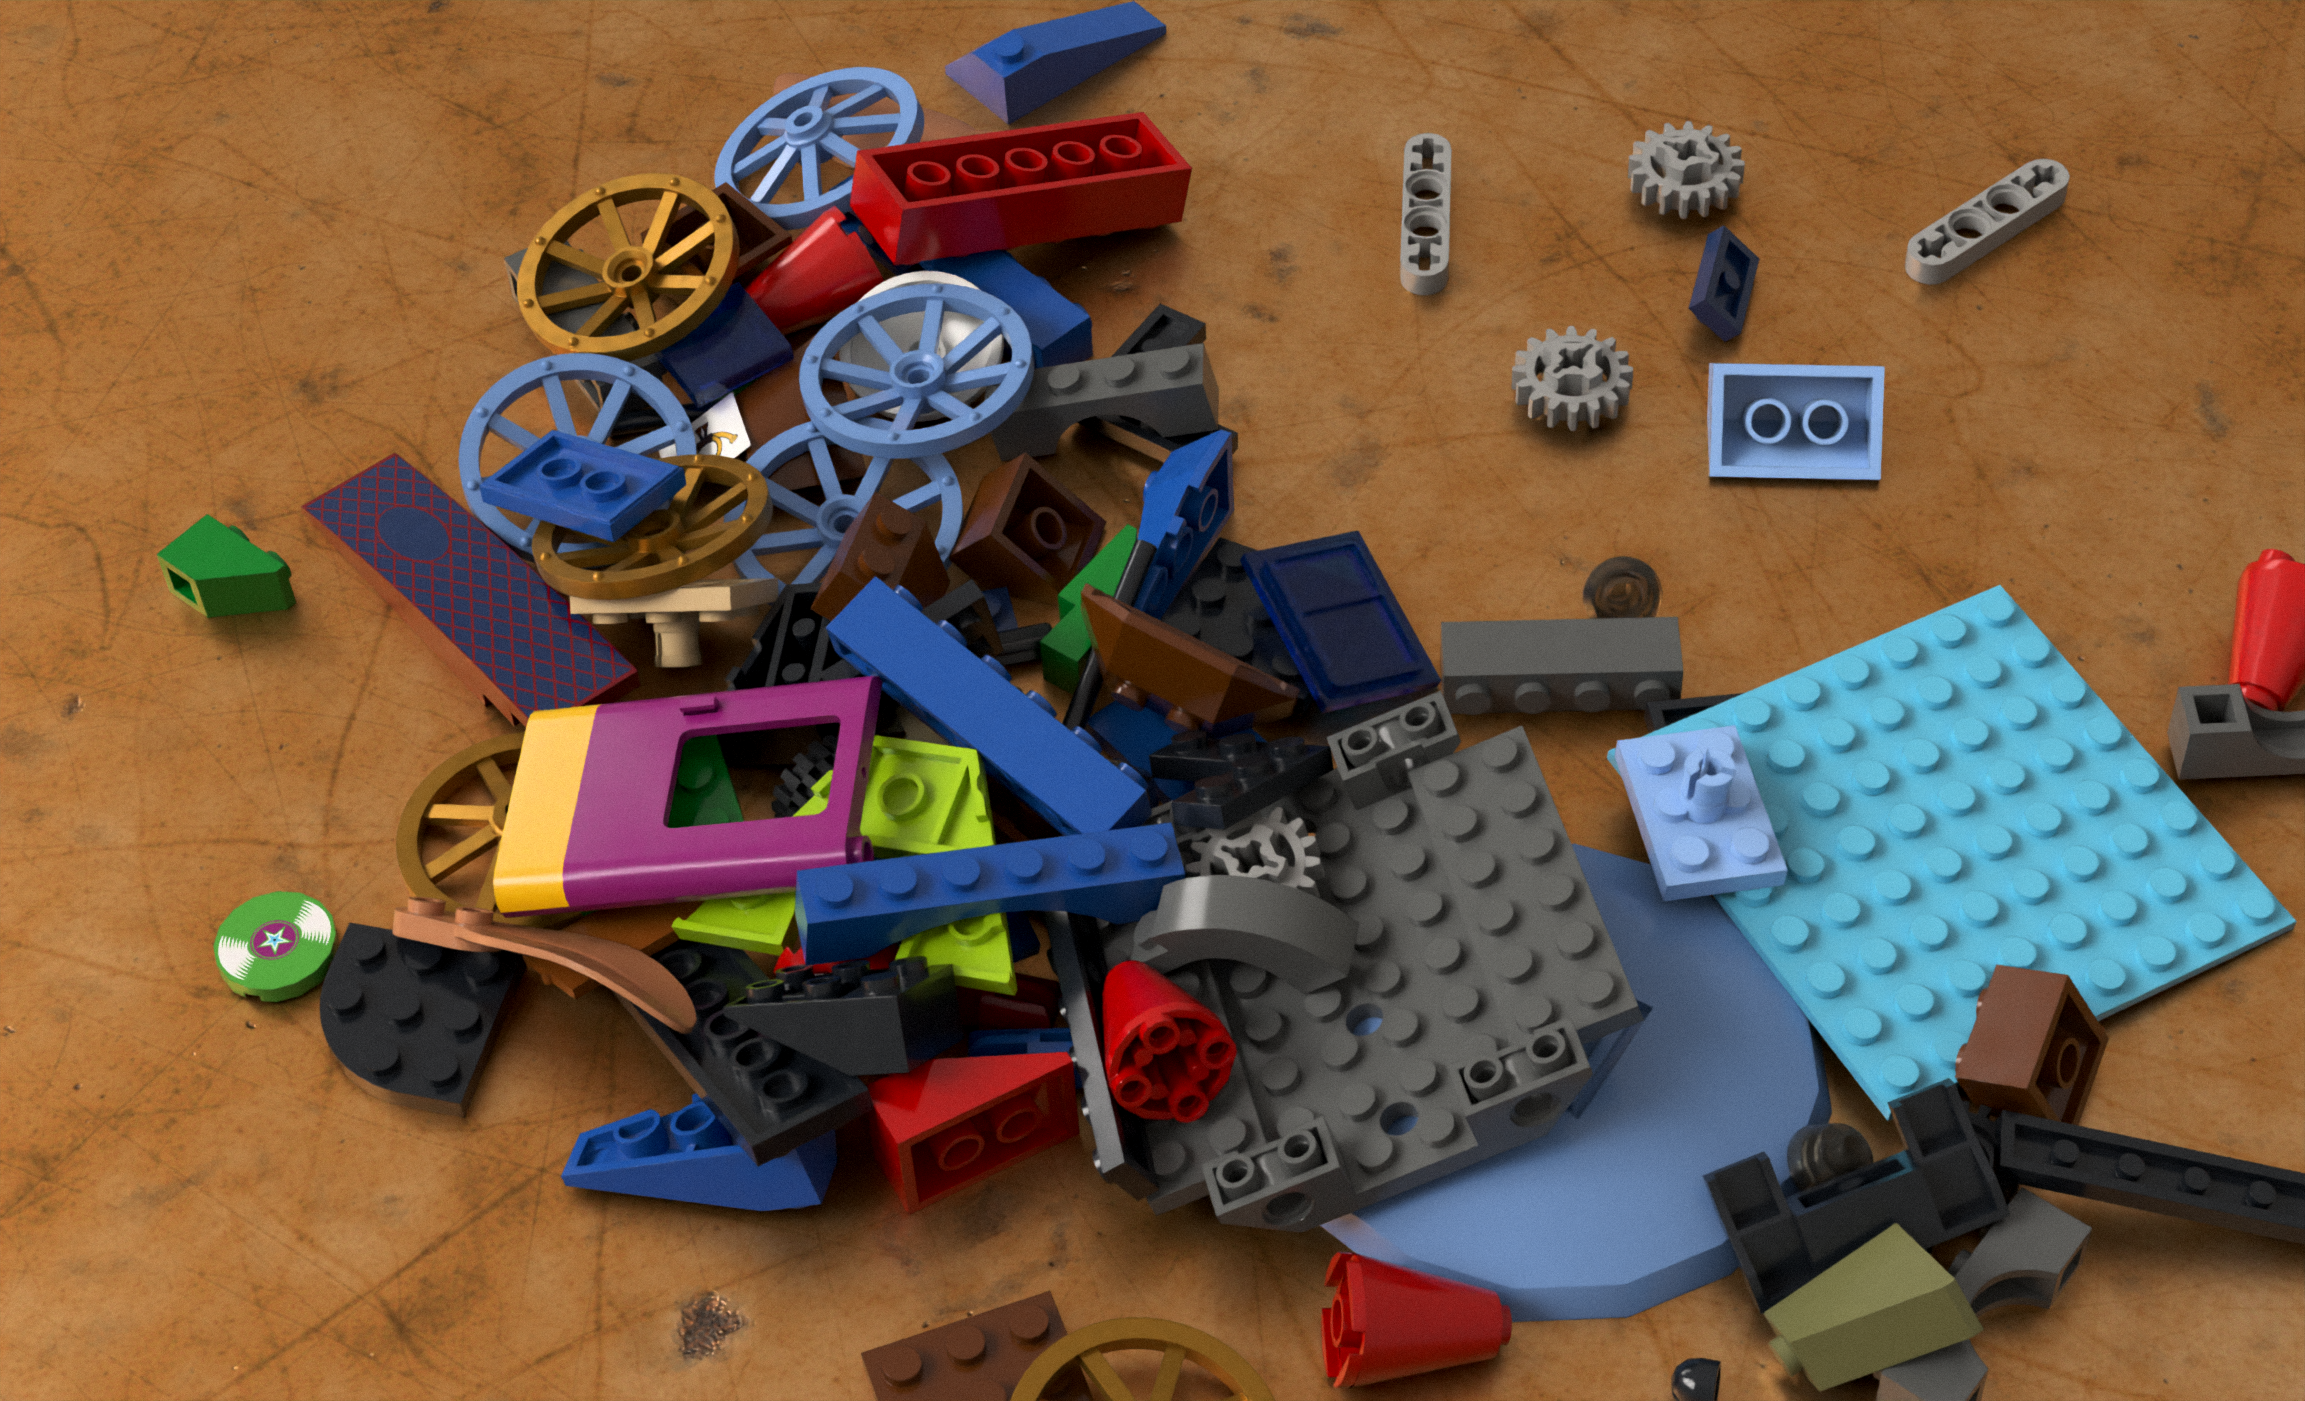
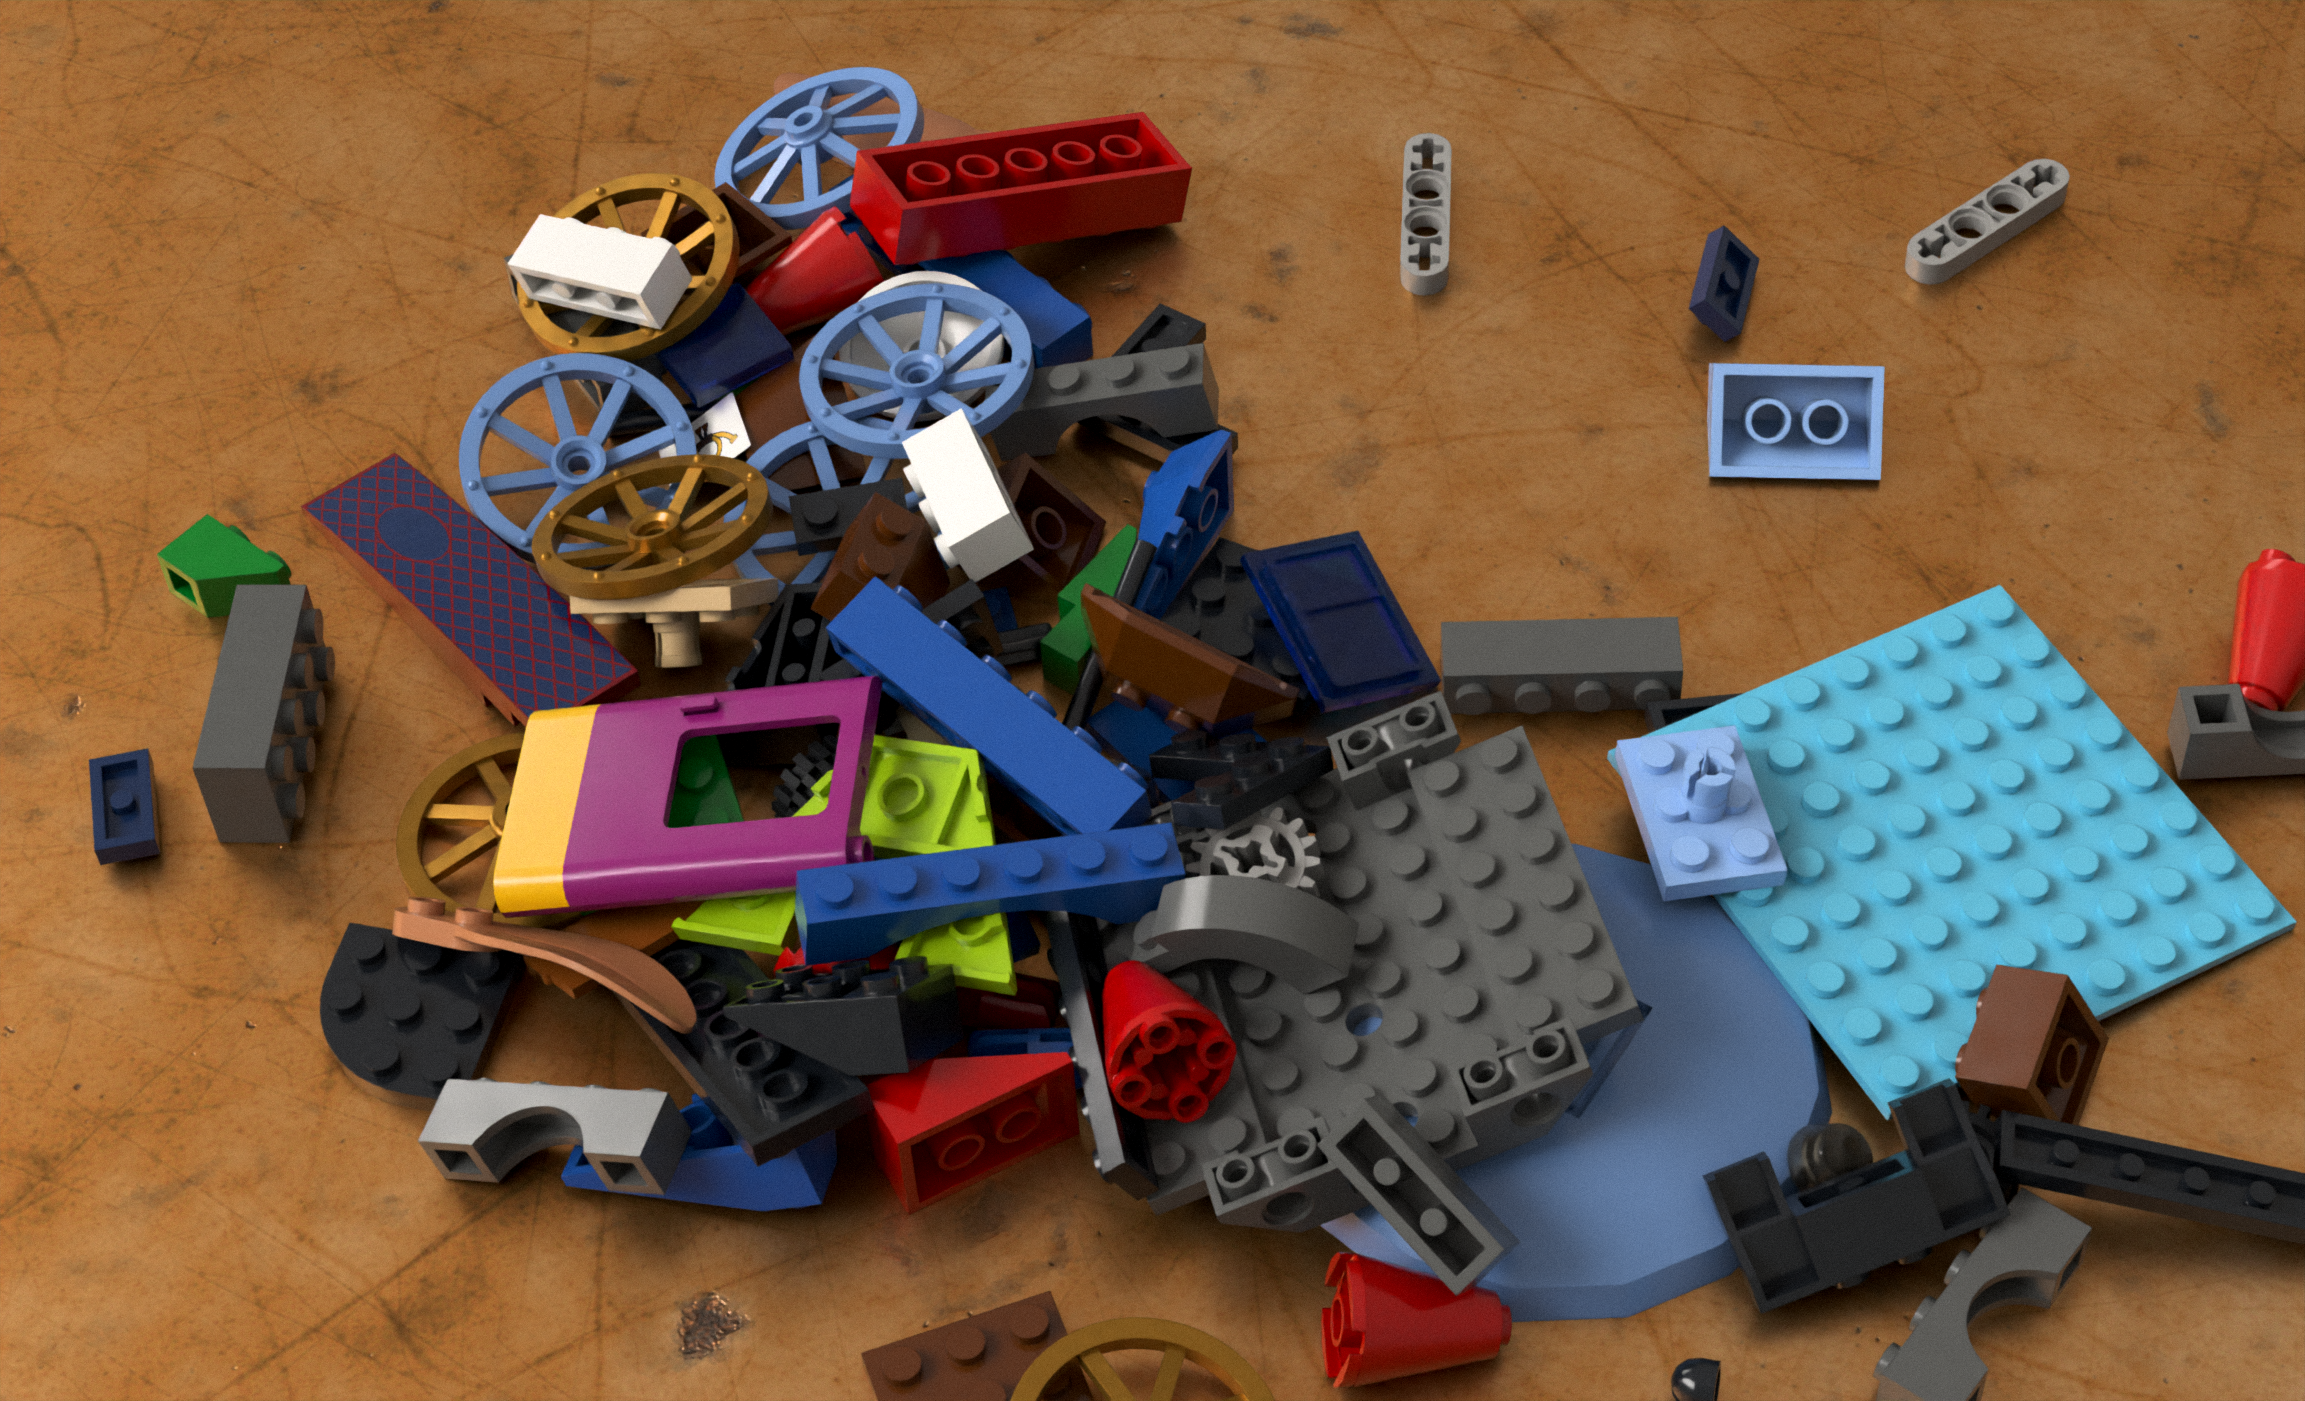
(124, 806): none -> dark blue plate
(263, 714): none -> dark grey brick
(276, 946): bright green tile -> none
(491, 1126): none -> dark grey arch
(583, 485): blue tile -> none
(600, 271): none -> white brick
(825, 515): none -> black plate
(964, 497): none -> white brick
(1051, 57): blue wedge -> none
(1418, 1193): none -> dark grey brick
(1572, 378): light grey gear -> none
(1640, 598): clear smoke cone -> none
(1686, 169): light grey gear -> none
(1870, 1313): olive slope -> none

